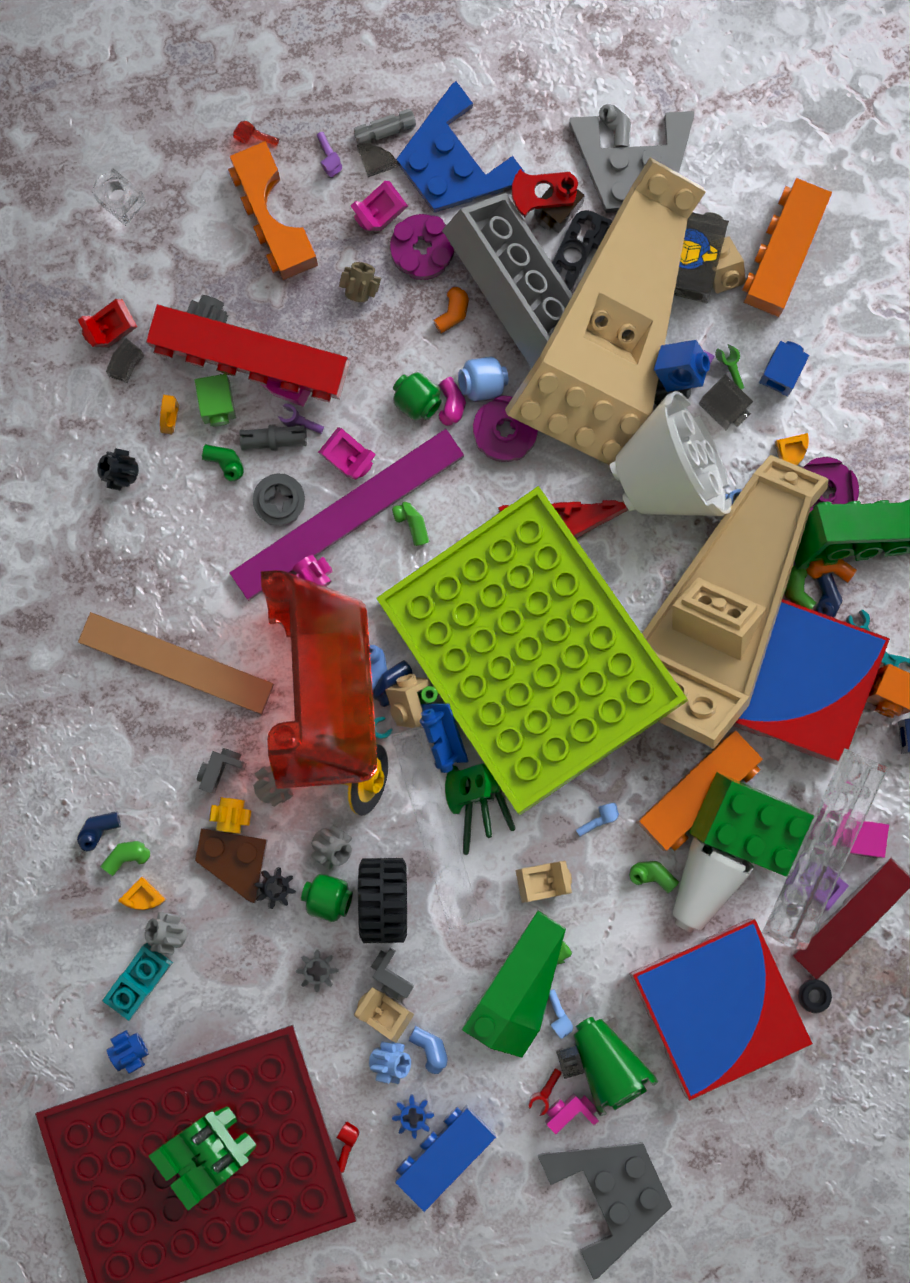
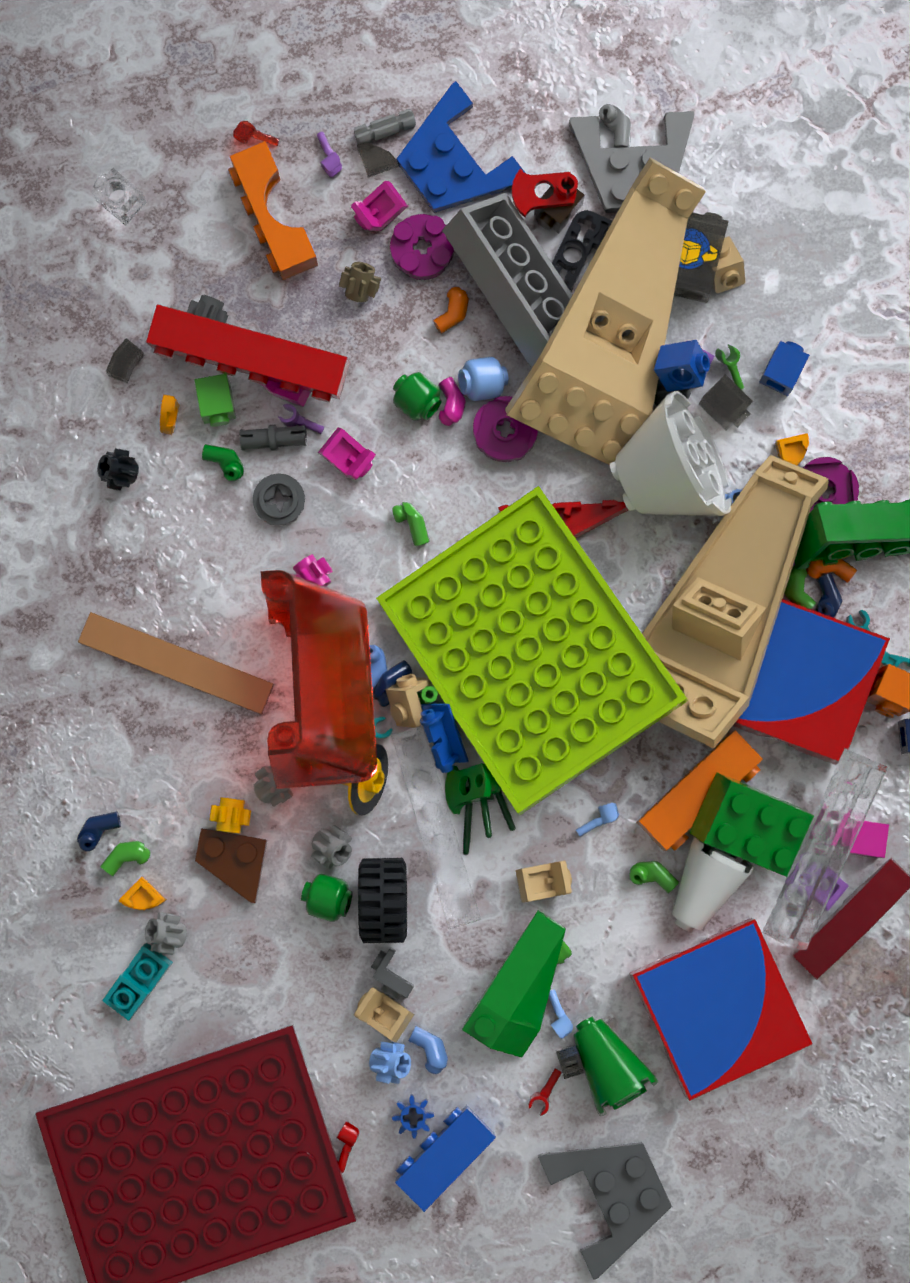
(108, 324): red bracket -> none
(127, 1052): blue gear -> none
(198, 1156): green hips -> none
(211, 772): dark grey bracket -> none
(267, 894): black gear -> none
(310, 978): dark grey gear -> none
(350, 511): magenta tile -> none
(562, 1112): dark pink bracket -> none
(787, 246): orange brick -> none
(824, 1000): black plate -> none

